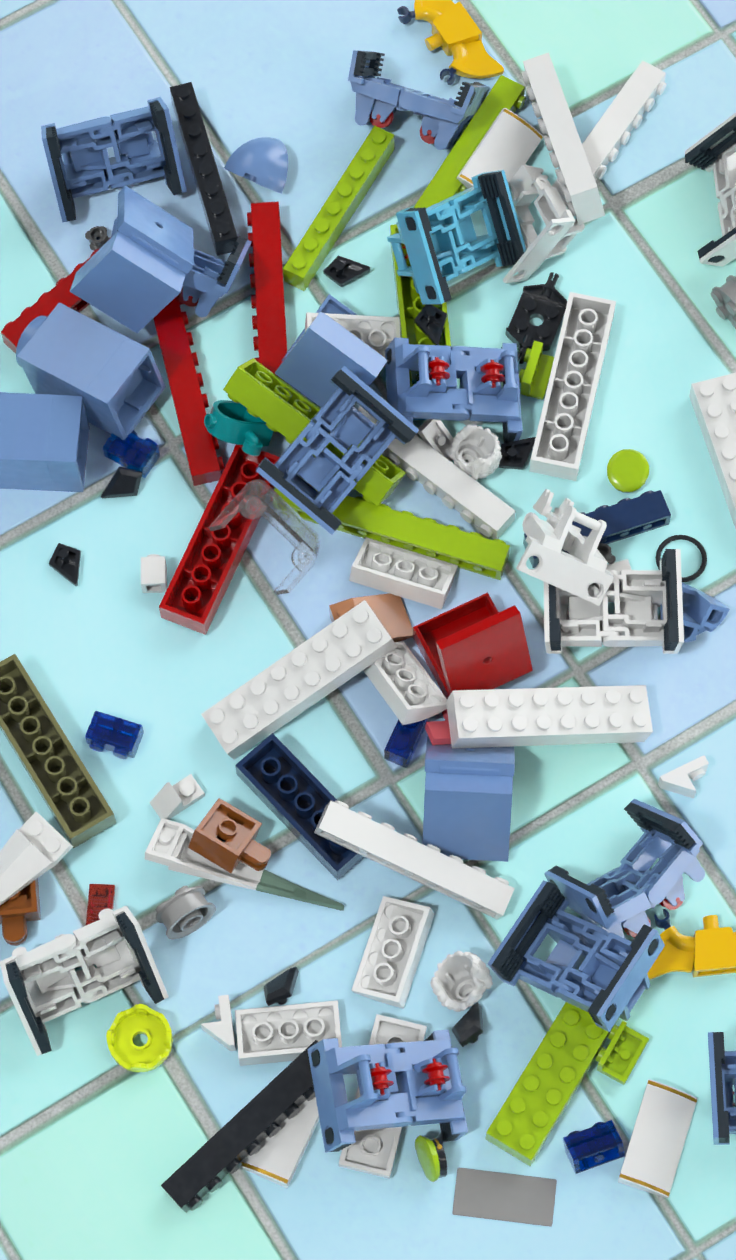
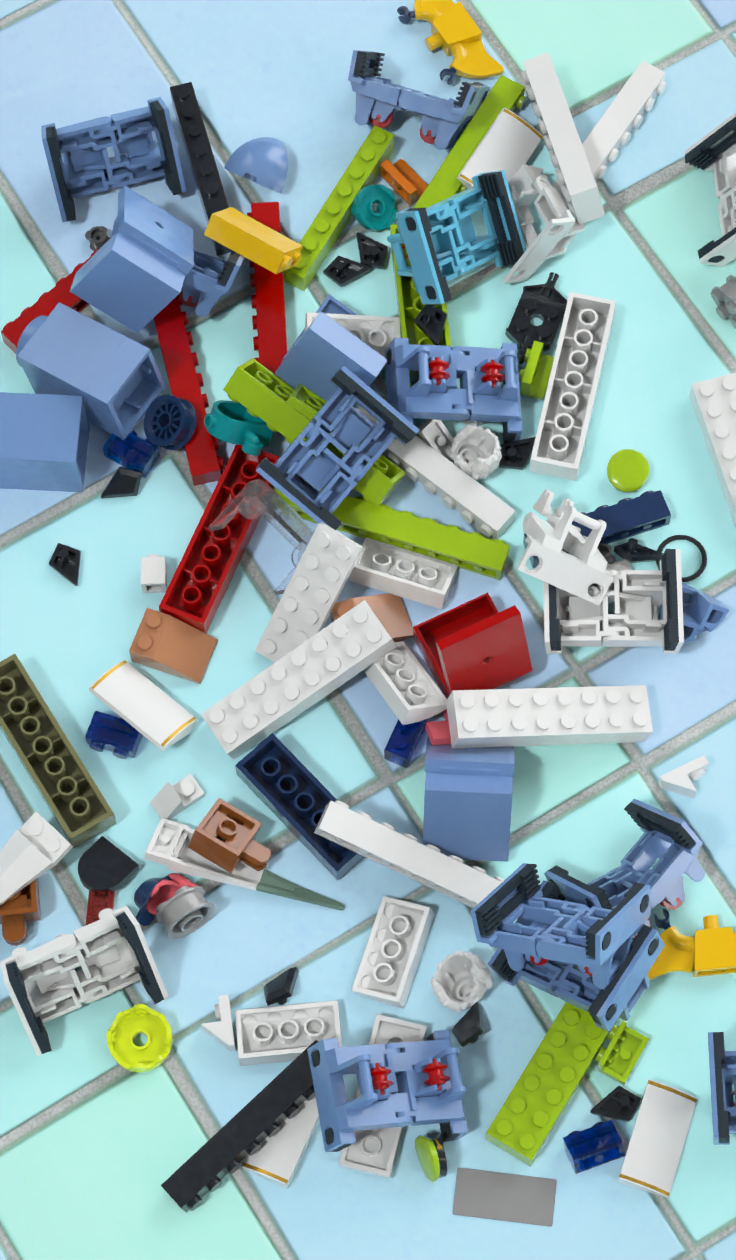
(105, 867): none -> black tile
(143, 705): none -> white slope
(156, 891): none -> hair
(170, 422): none -> dark blue wheel
(172, 646): none -> nougat slope
(253, 240): none -> yellow brick
(305, 401): none -> lime tile
(310, 592): none -> white plate
(363, 210): none -> teal plate
(371, 252): none -> black piece
(403, 180): none -> orange panel
(559, 929): none -> medium blue container
(617, 1105): none -> black piece
(636, 553): none -> black piece

